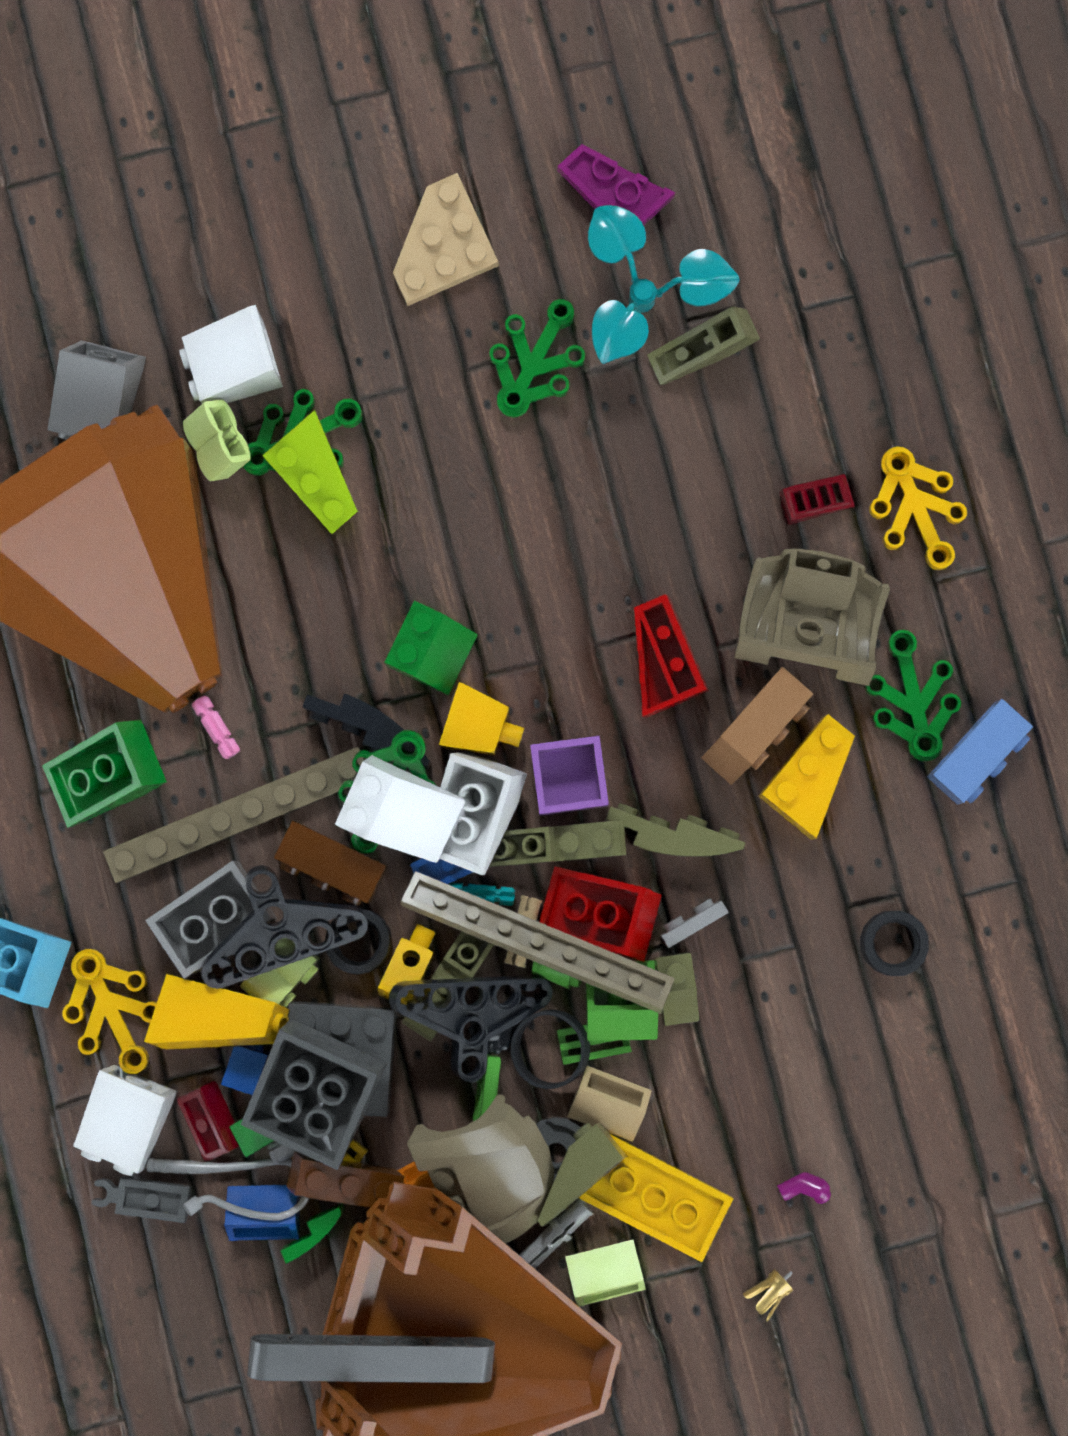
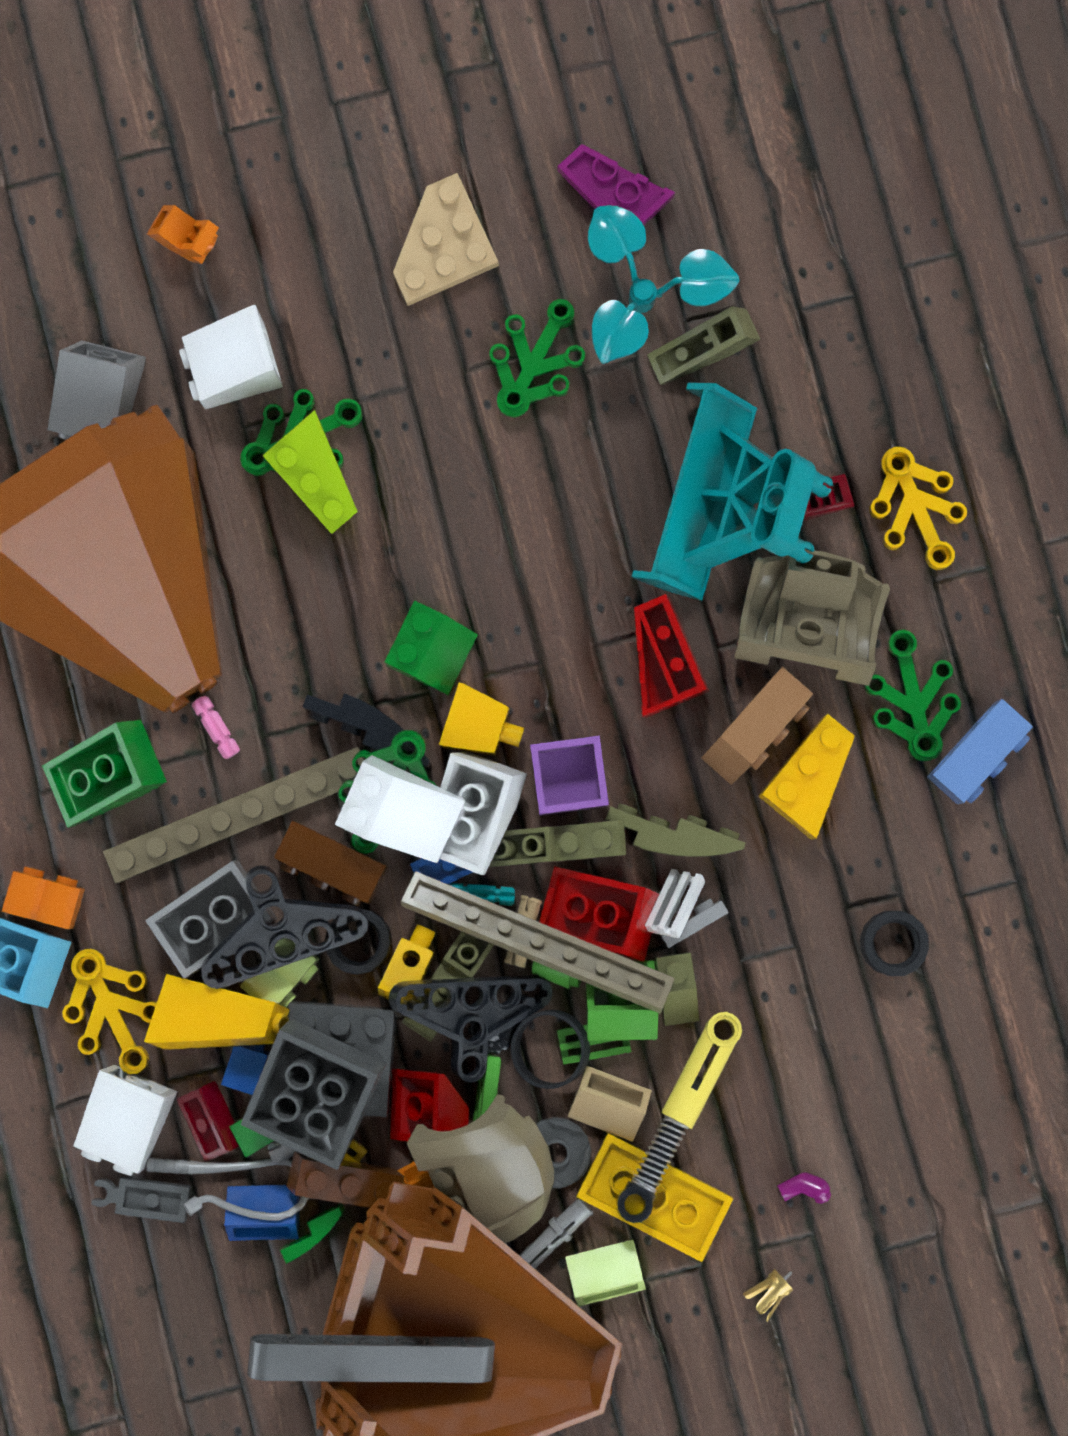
(43, 899): none -> orange brick
(184, 234): none -> orange brick
(216, 439): yellowish green brick -> none
(424, 1100): none -> red slope
(583, 1166): olive slope -> none
(669, 903): none -> white tile
(680, 1113): none -> piece
(716, 494): none -> teal piece

